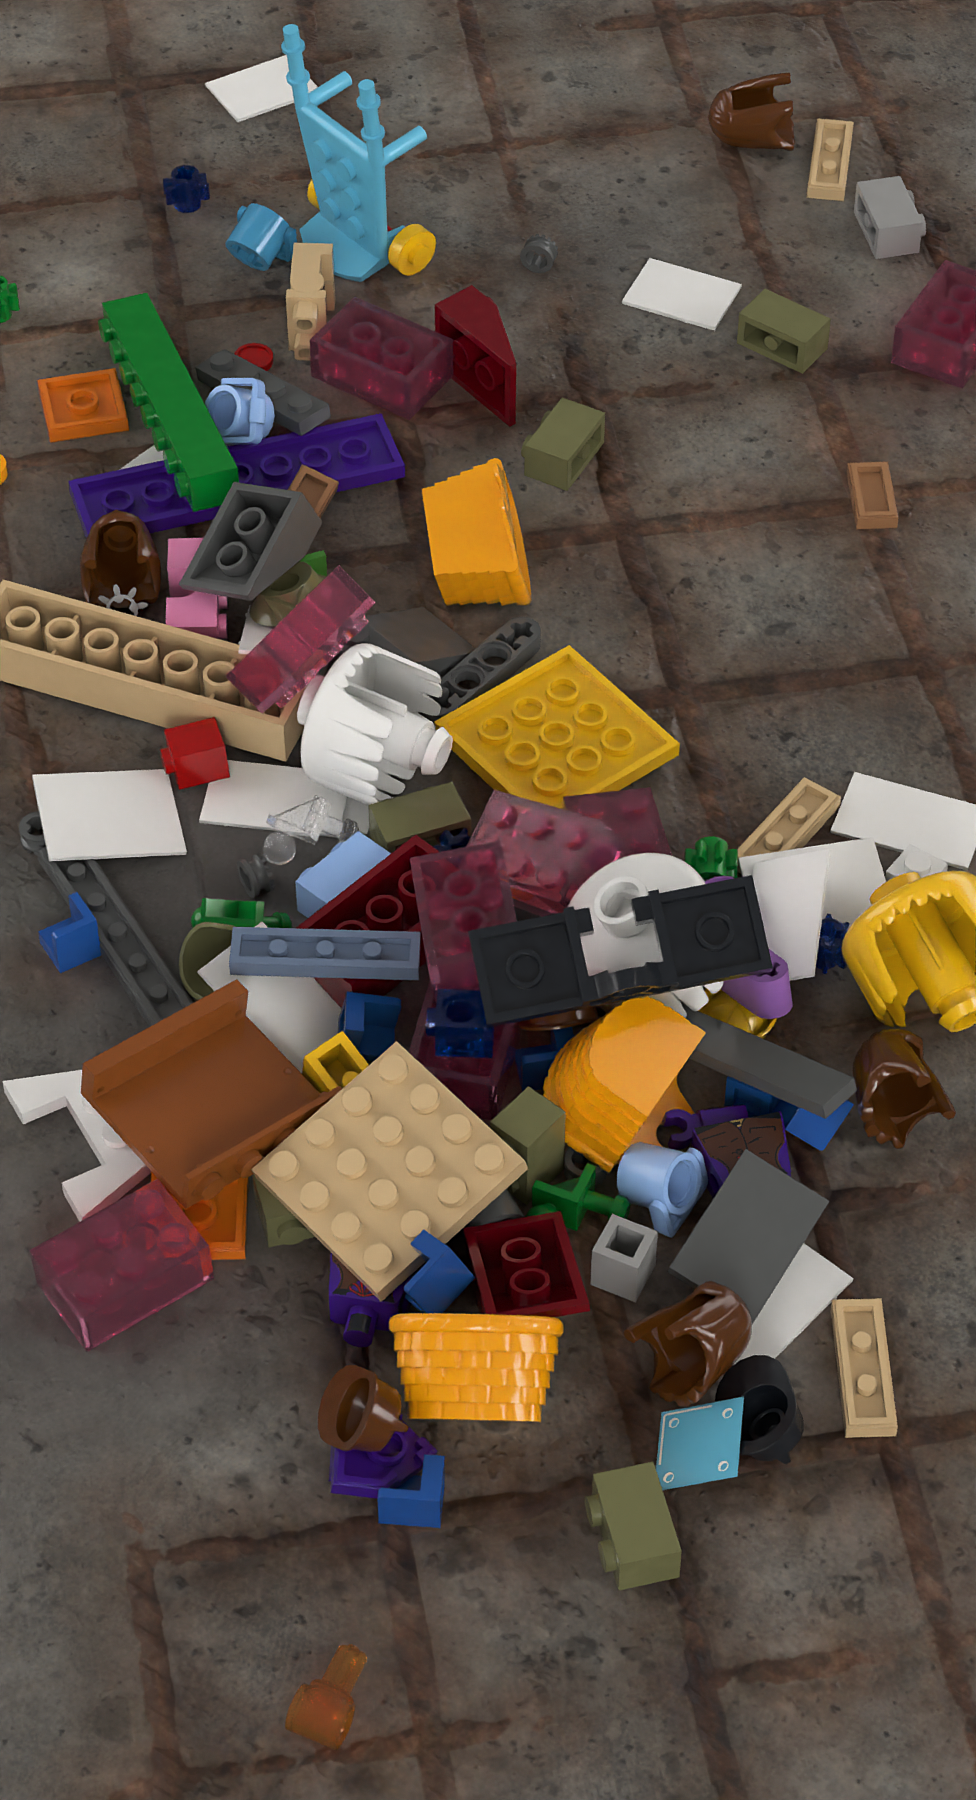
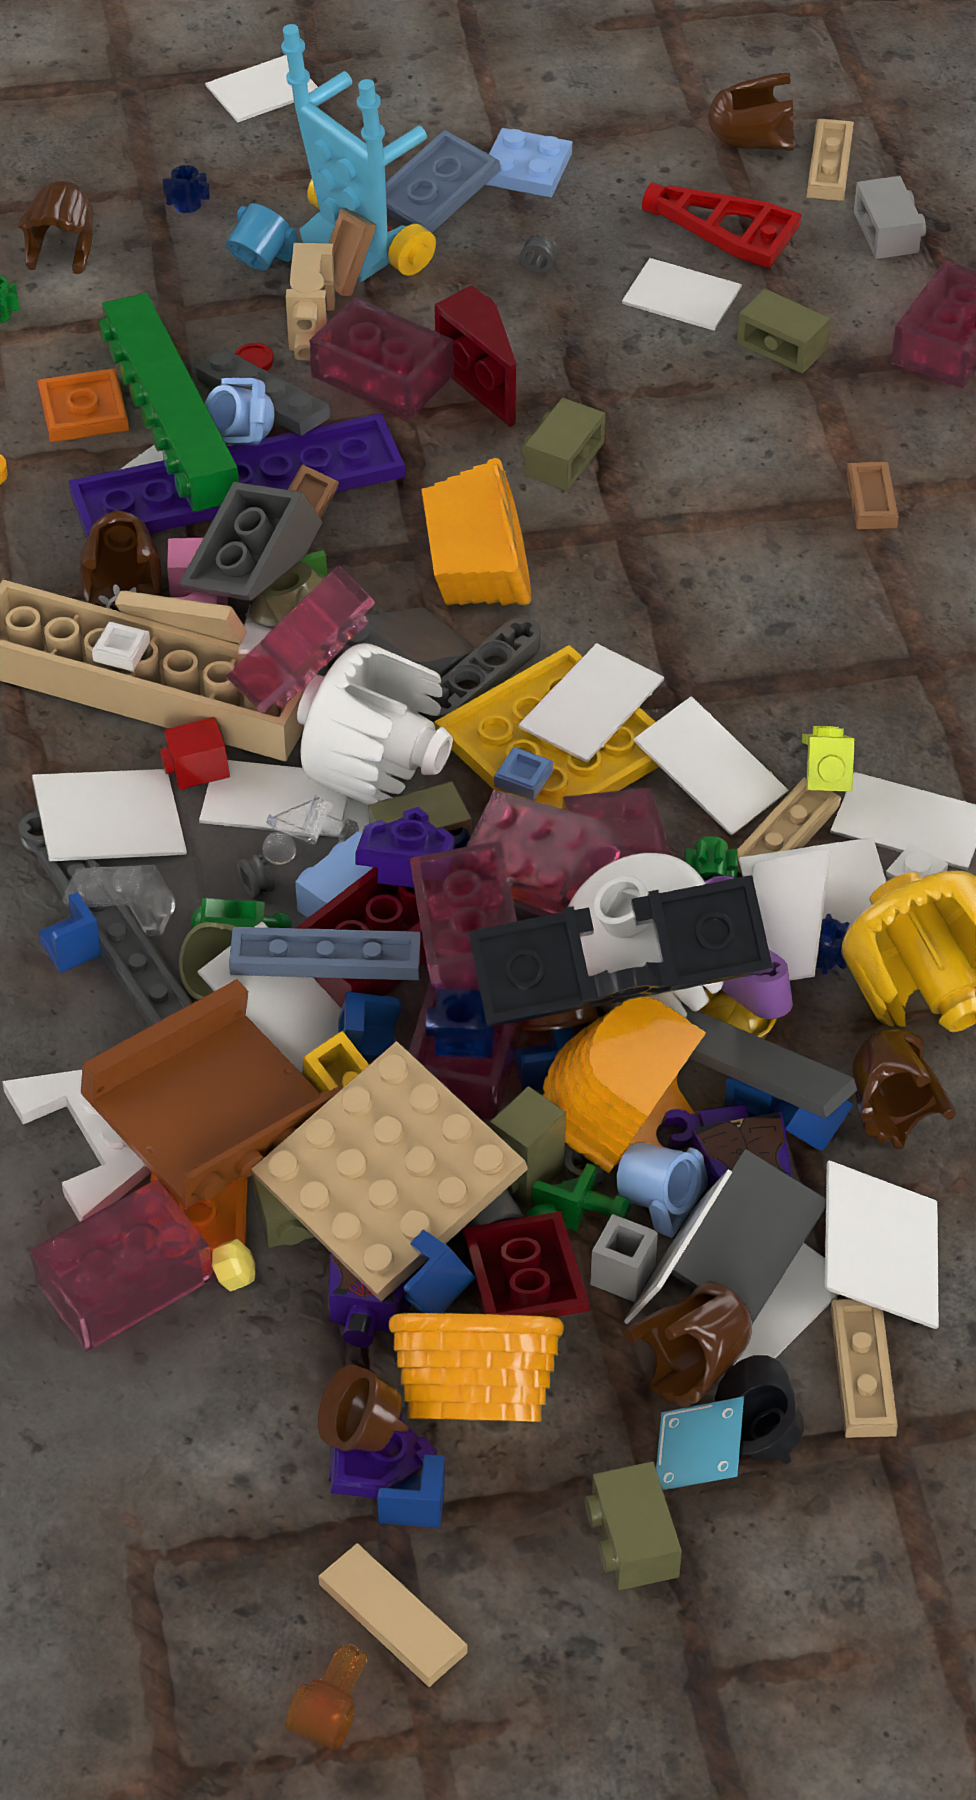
(61, 206): none -> reddish brown hair
(121, 646): none -> white tile
(126, 885): none -> clear bracket
(195, 616): none -> tan tile
(233, 1265): none -> light yellow tile
(350, 245): none -> medium nougat tile
(393, 1614): none -> tan tile
(394, 843): none -> dark purple plate
(438, 181): none -> sand blue tile
(523, 773): none -> medium blue tile
(529, 161): none -> light blue plate
(591, 702): none -> white window
(677, 1247): none -> white window
(711, 765): none -> white window
(761, 242): none -> red plate
(829, 759): none -> neon yellow bracket
(881, 1245): none -> white piece

